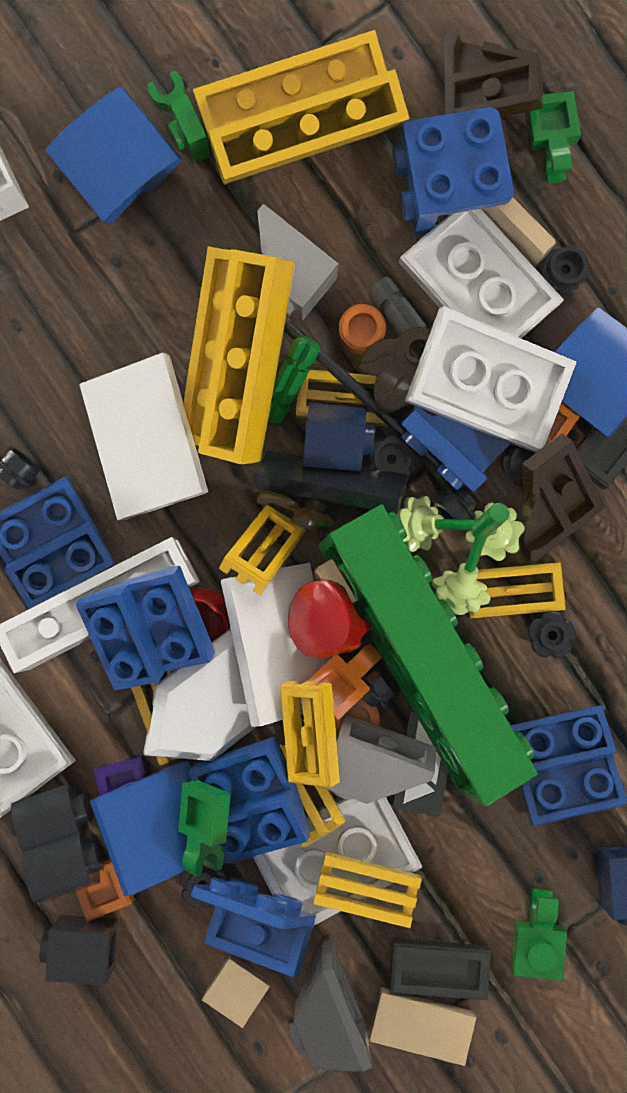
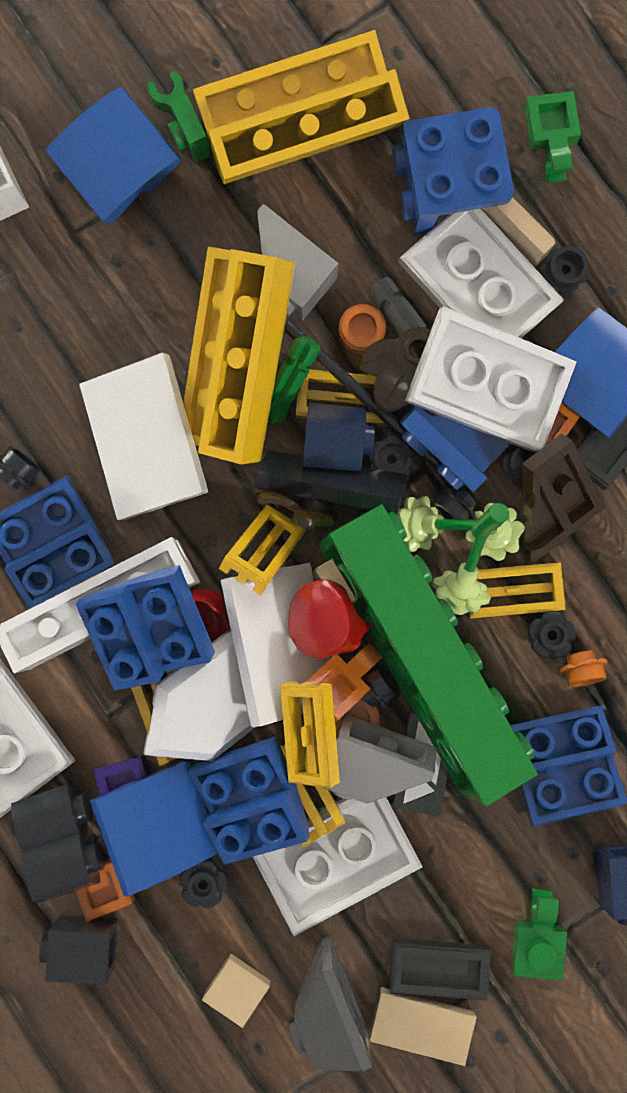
(205, 822): green plate -> none
(257, 925): blue bracket -> none
(362, 908): yellow tile -> none
(491, 78): dark brown wing -> none
(584, 669): none -> orange plate

